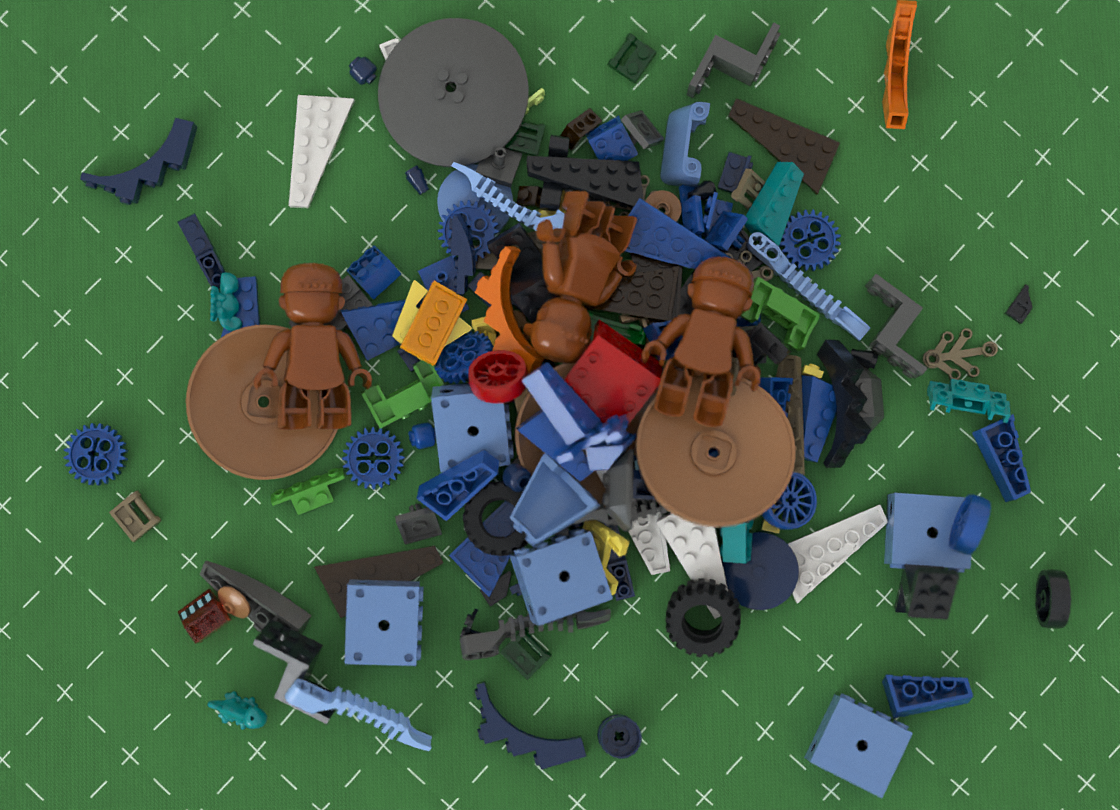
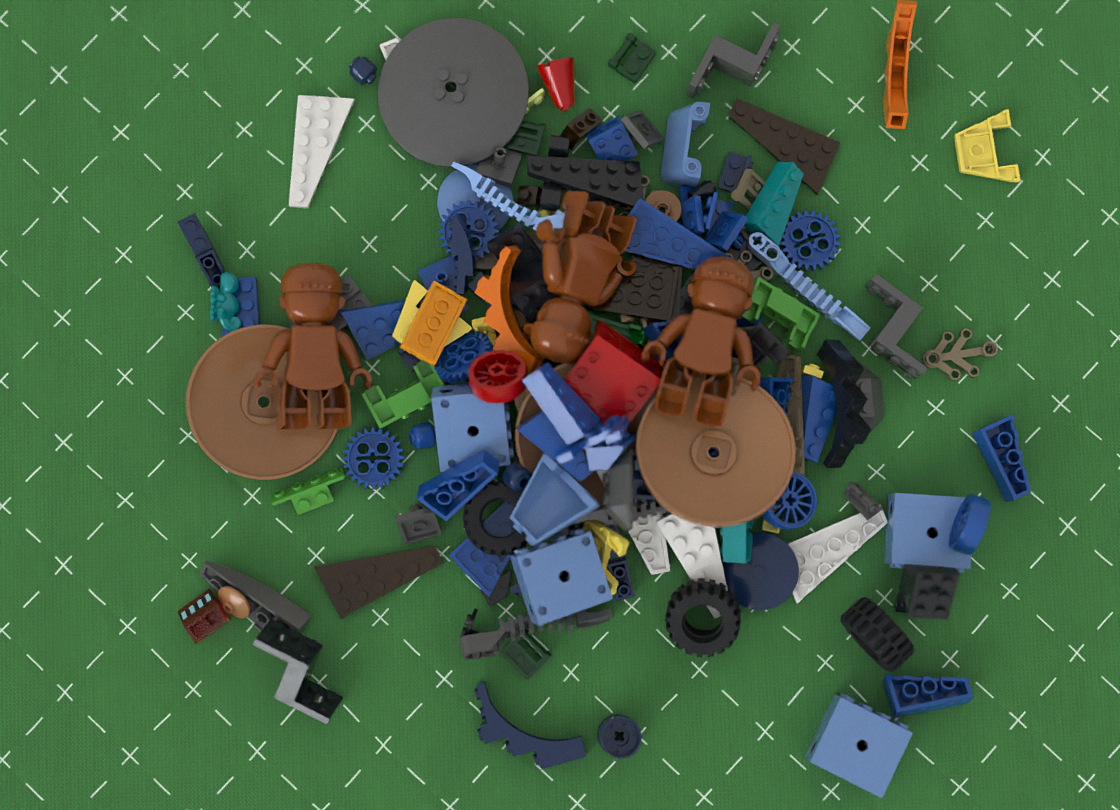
(78, 452): blue gear -> none
(130, 521): dark tan plate -> none
(172, 154): dark blue arch -> none
(242, 711): teal animal -> none
(315, 699): light blue piece -> none
(368, 638): medium blue gear -> none
(373, 272): blue slope -> none
(417, 179): dark blue cone -> none
(559, 81): none -> red cone
(862, 500): none -> dark grey hinge
(865, 358): black cone -> none
(877, 634): none -> black tyre
(968, 397): teal bracket -> none
(977, 150): none -> light yellow wing
(1020, 306): black tile -> none
(1053, 598): black piece -> none

